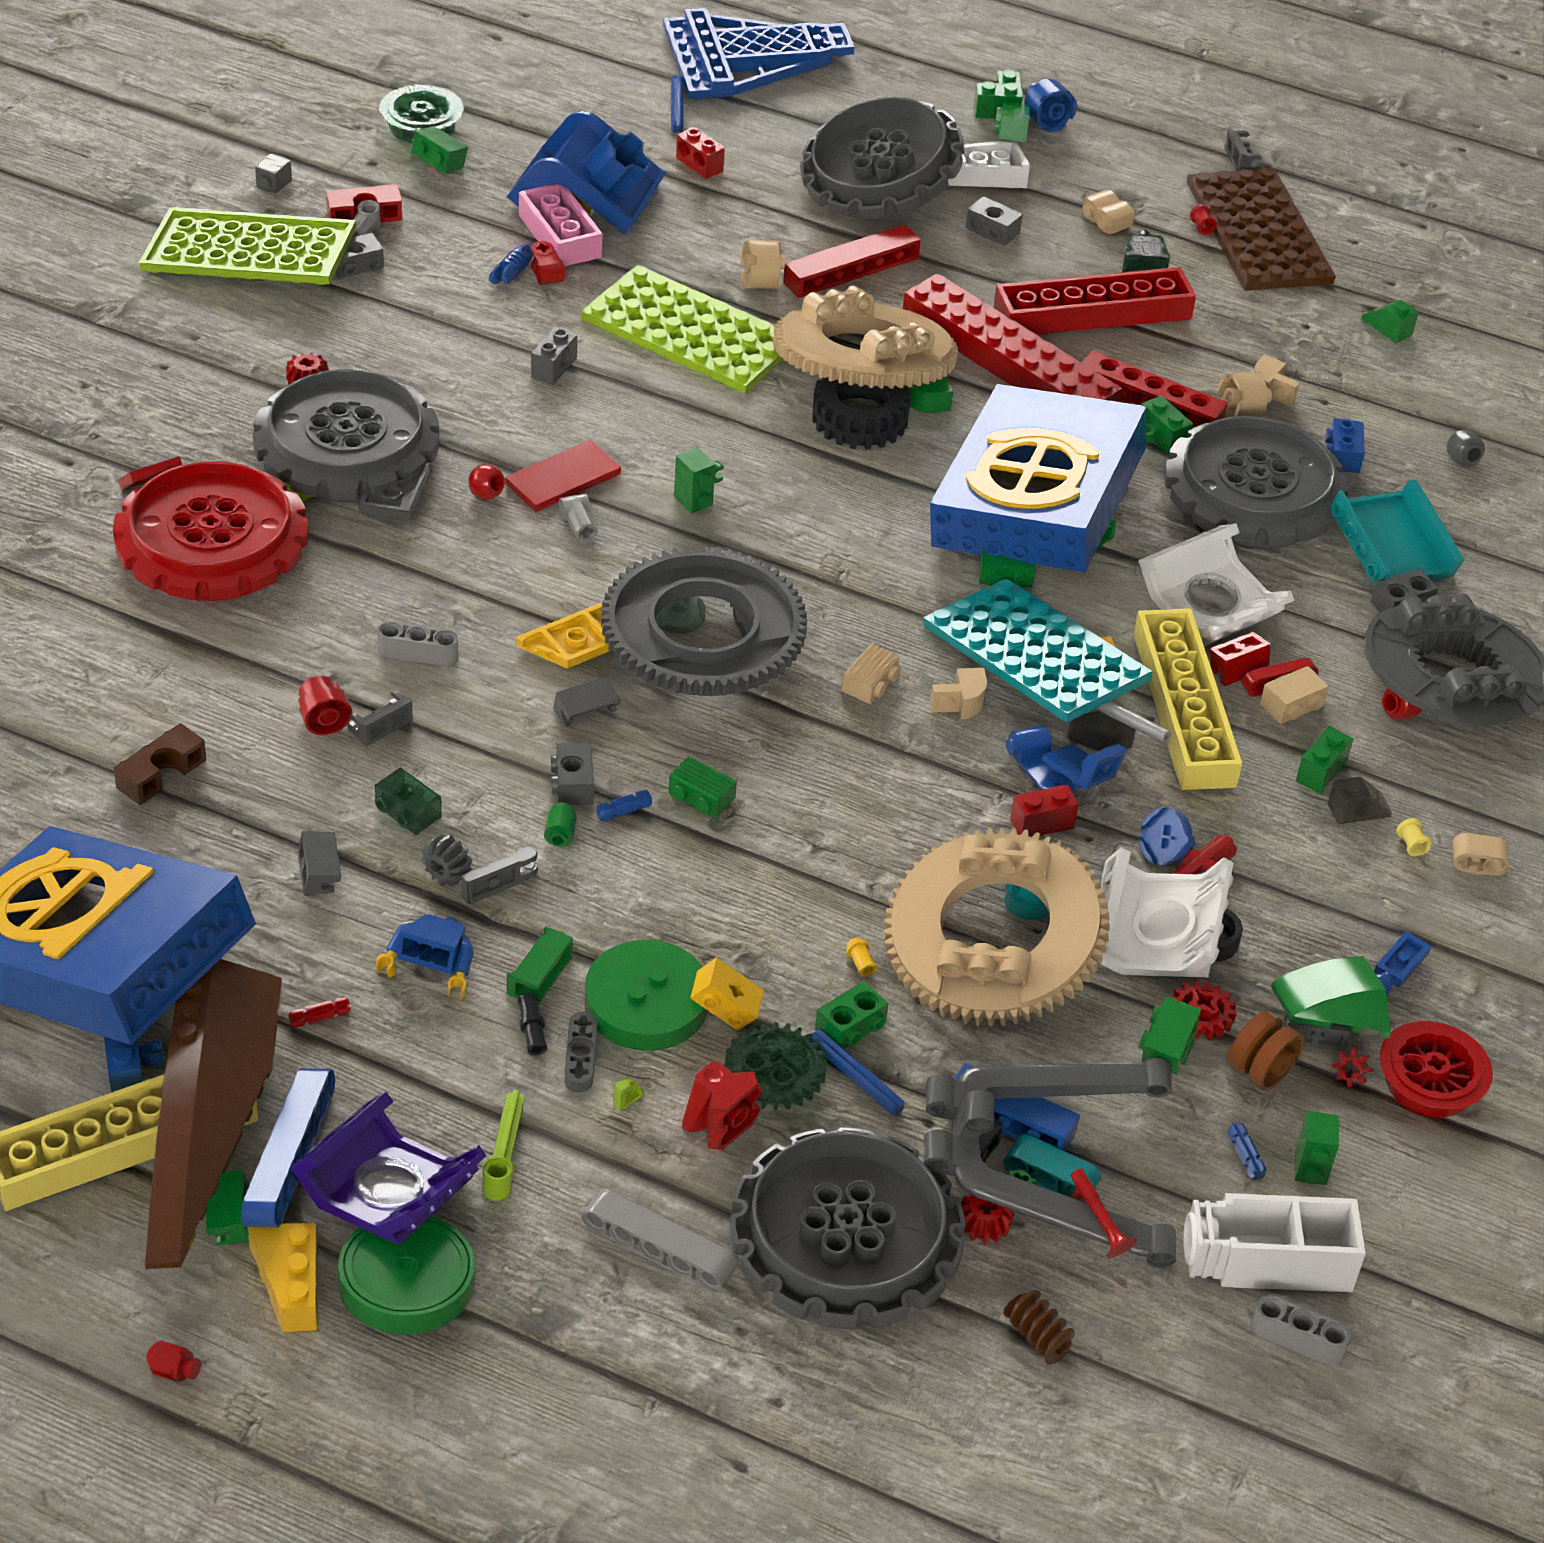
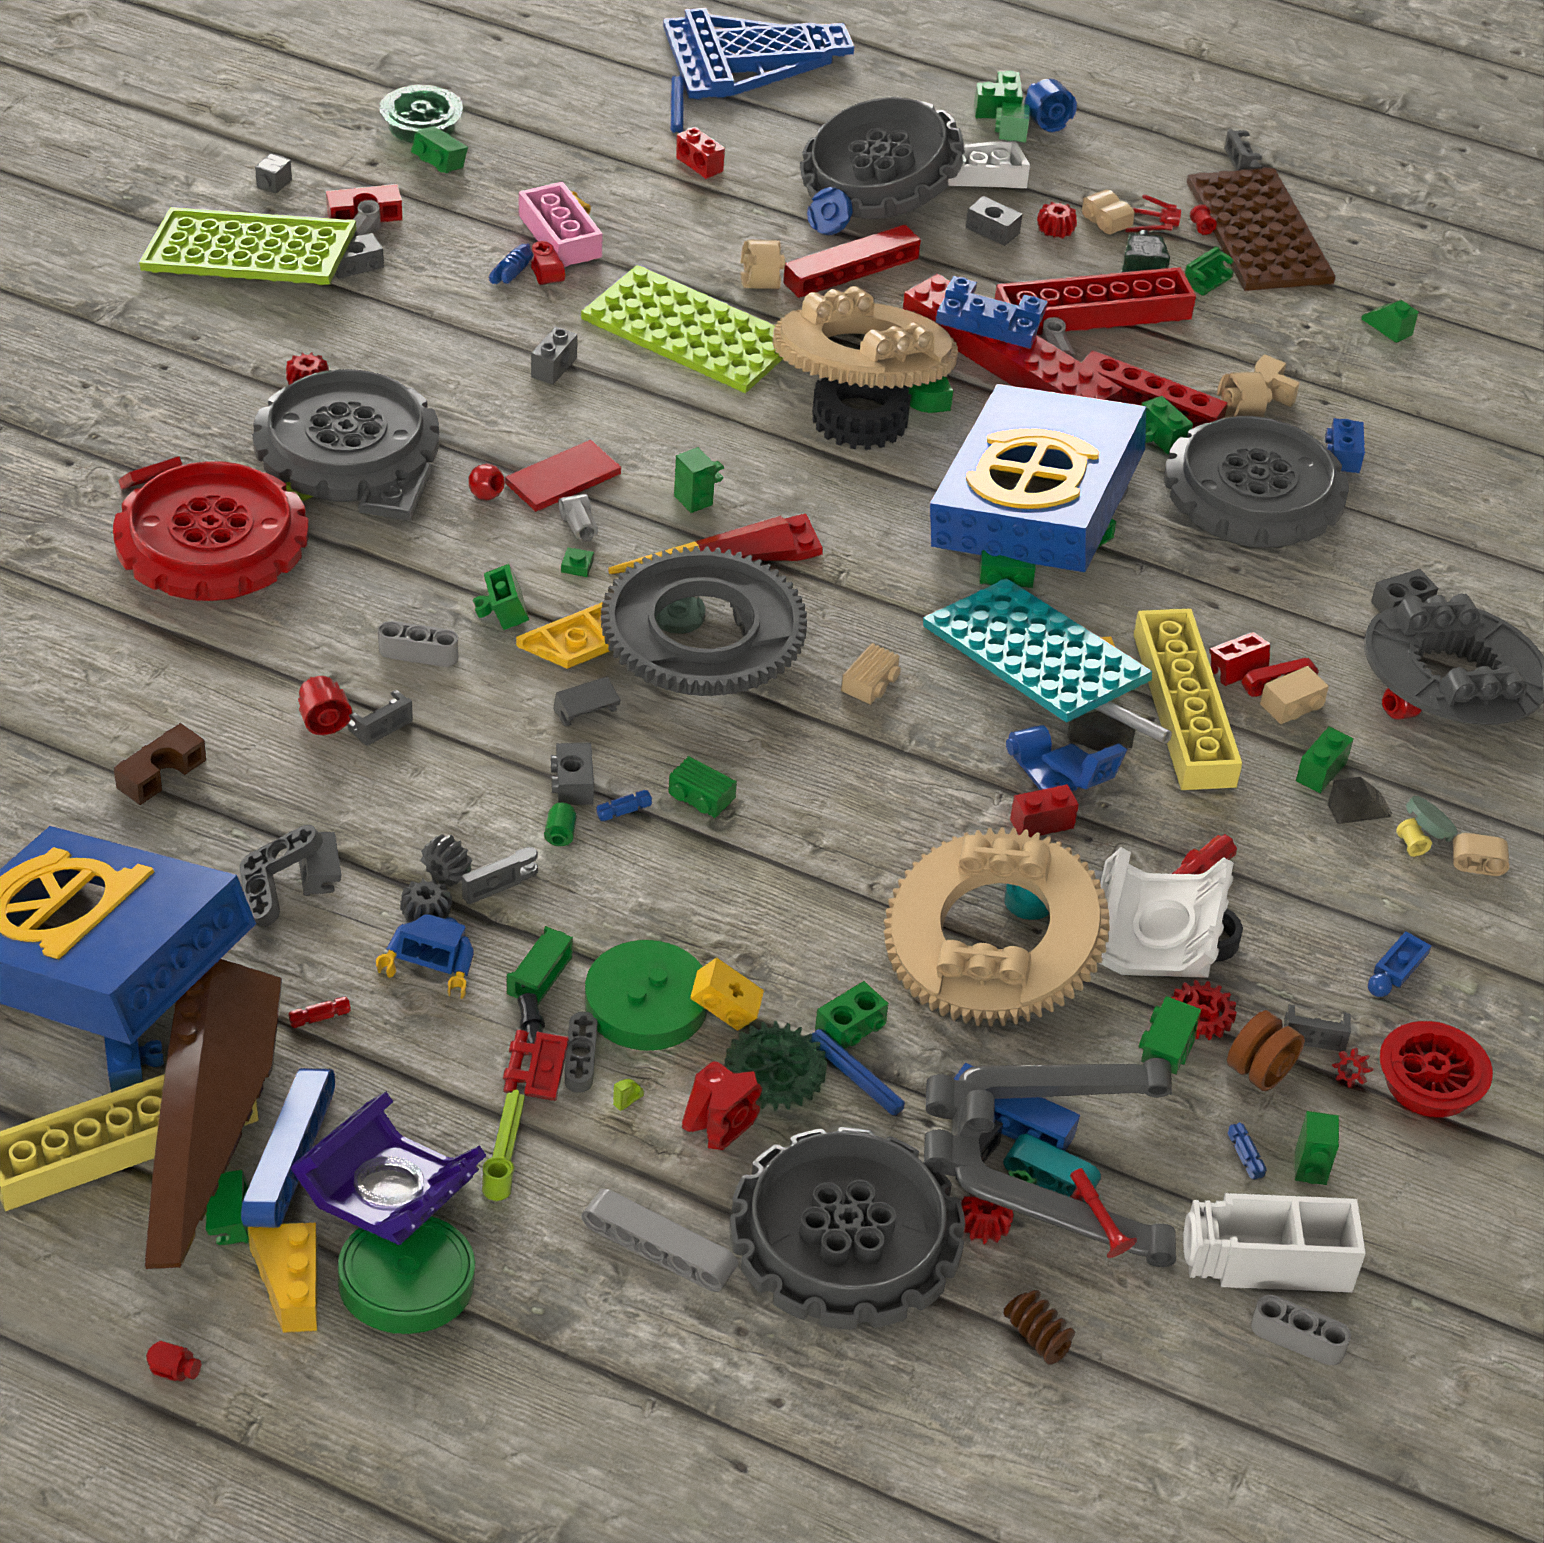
(257, 870): none -> dark grey beam
(408, 801): clear green brick -> none
(425, 899): none -> dark grey gear
(504, 598): none -> green brick
(545, 1065): none -> red plate
(577, 562): none -> green plate
(597, 166): blue piece -> none
(767, 540): none -> red plate
(829, 218): none -> blue tile
(859, 951): yellow pin -> none
(964, 696): tan brick -> none
(990, 316): none -> blue bracket
(1055, 334): none -> light grey piece
(1057, 220): none -> red gear
(1166, 836): blue tile -> none
(1169, 217): none -> red plant
(1208, 271): none -> green hinge
(1212, 582): white panel -> none
(1337, 993): green wedge -> none
(1397, 534): teal panel -> none
(1431, 818): none -> sand green tile
(1465, 448): dark grey head -> none

